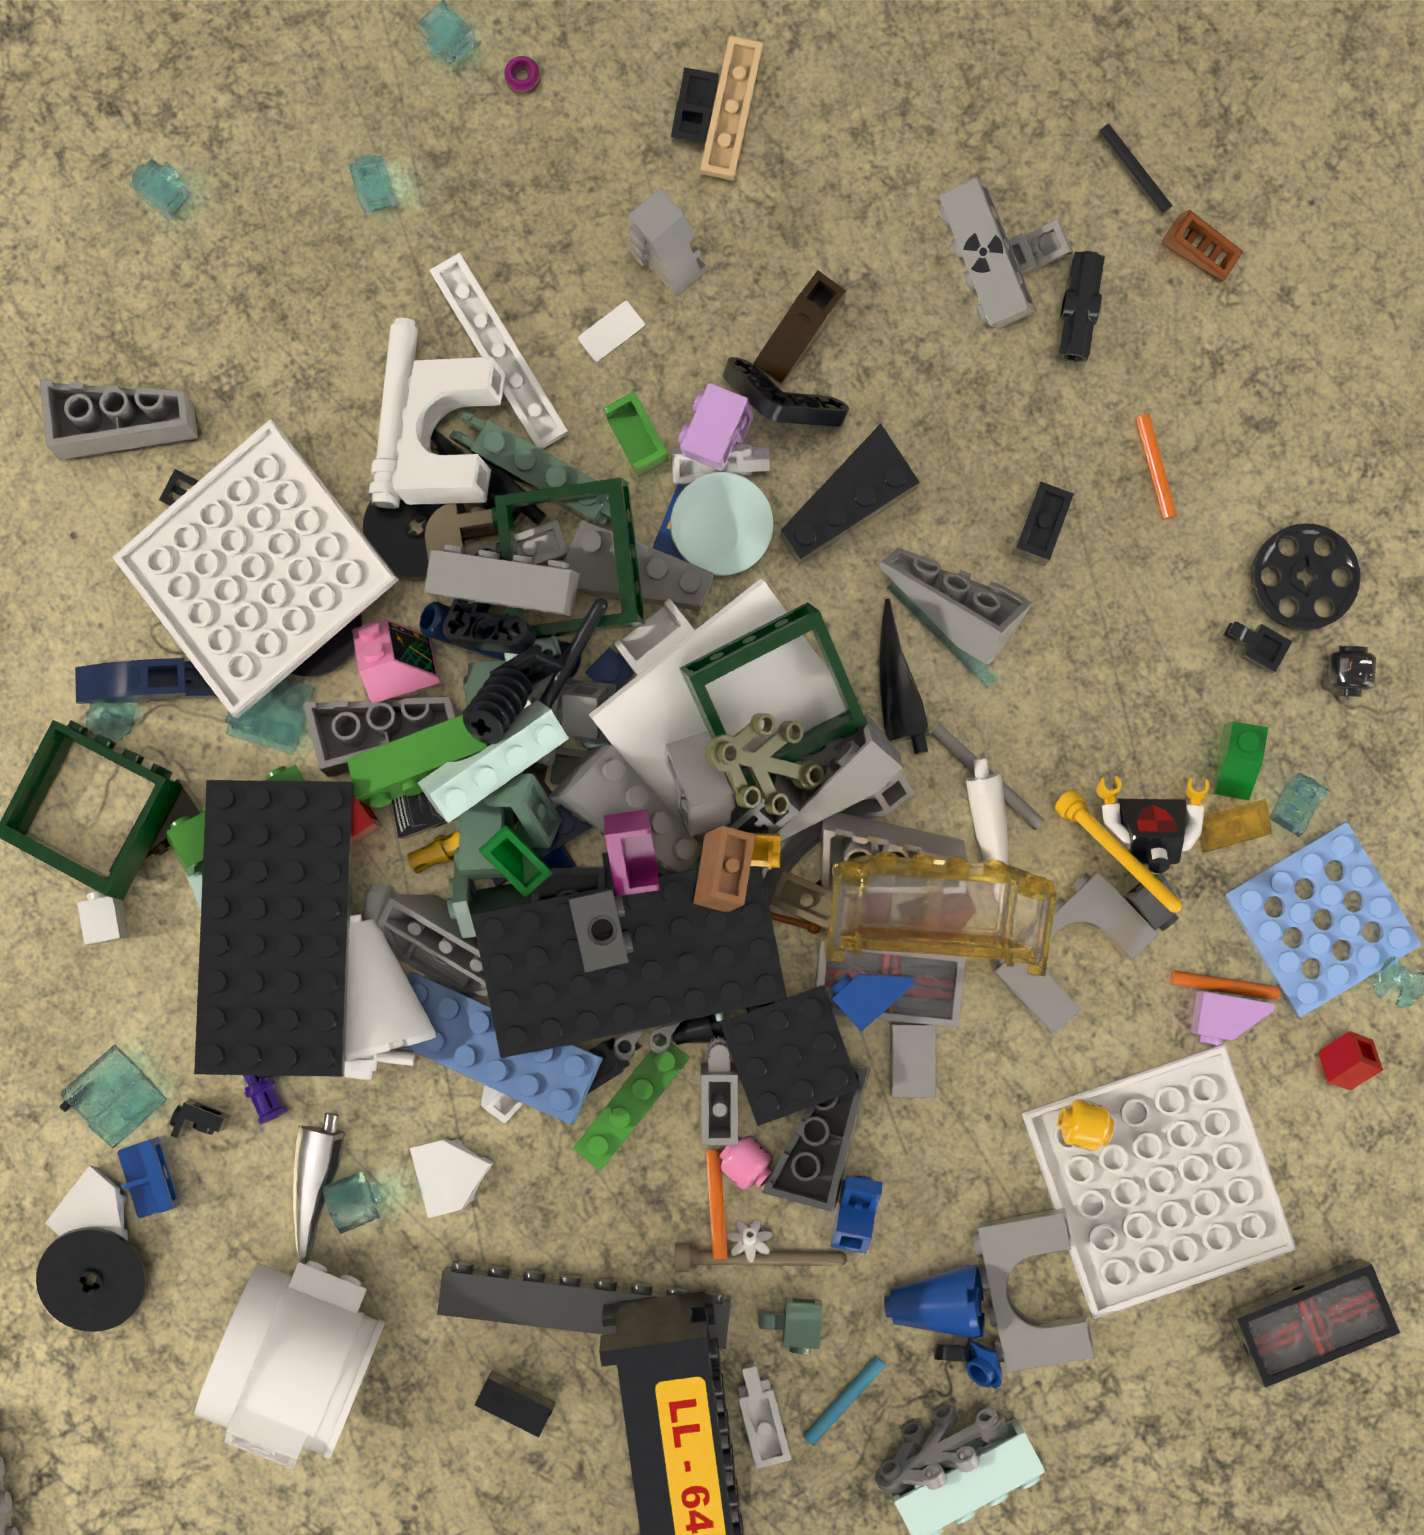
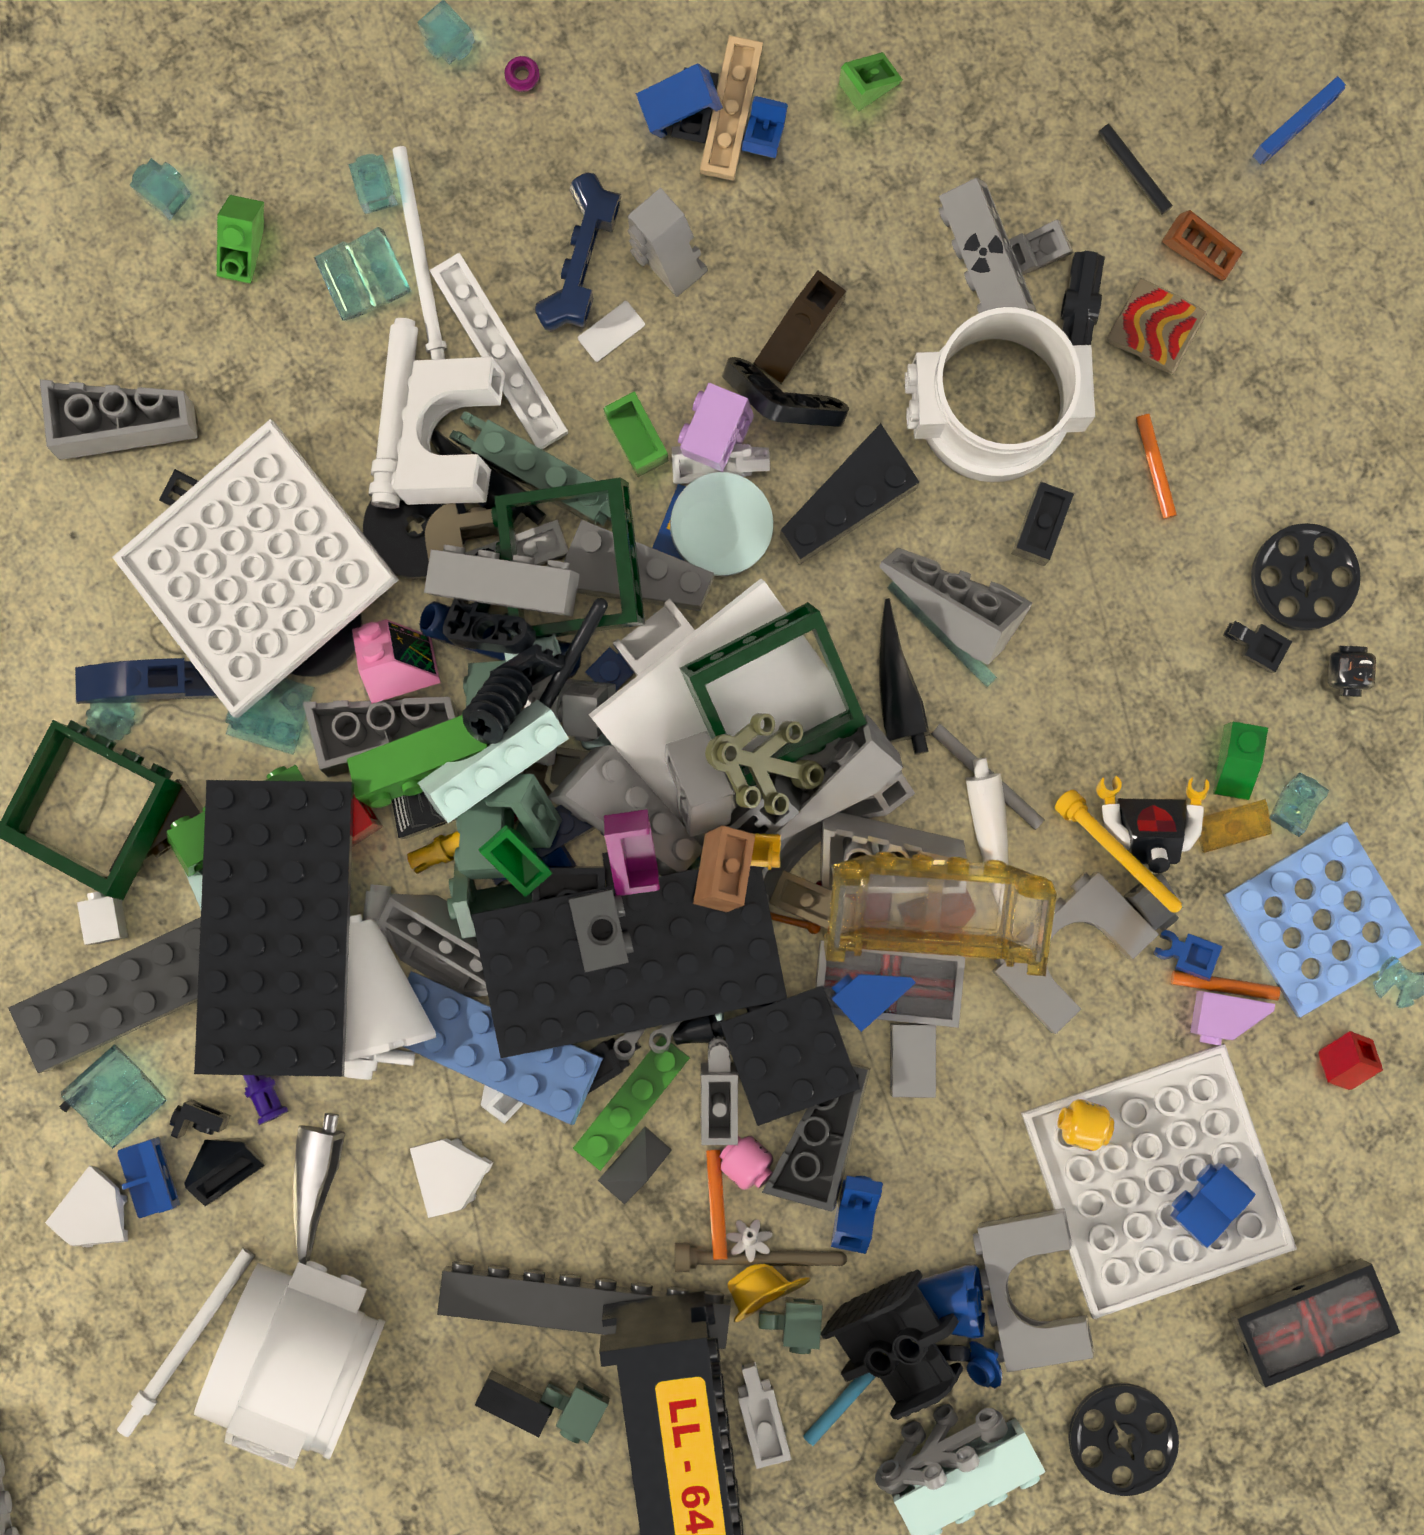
(64, 1274): black piece -> none
(111, 999): none -> dark grey brick
(146, 1400): none -> white bar
(220, 1168): none -> black slope
(239, 238): none -> bright green slope
(352, 1201): clear light blue brick -> none
(362, 274): none -> clear light blue slope
(435, 345): none -> white bar
(579, 1410): none -> sand green brick
(600, 212): none -> dark blue plate
(635, 1165): none -> dark grey slope
(678, 98): none -> blue panel
(758, 1287): none -> yellow piece
(765, 127): none -> blue bracket
(868, 79): none -> bright green slope
(886, 1323): none -> black piece
(964, 450): none -> white cylinder
(1140, 1443): none -> black wedge
(1156, 326): none -> slope
(1194, 956): none -> blue plate
(1212, 1203): none -> blue brick
(1299, 120): none -> blue tile

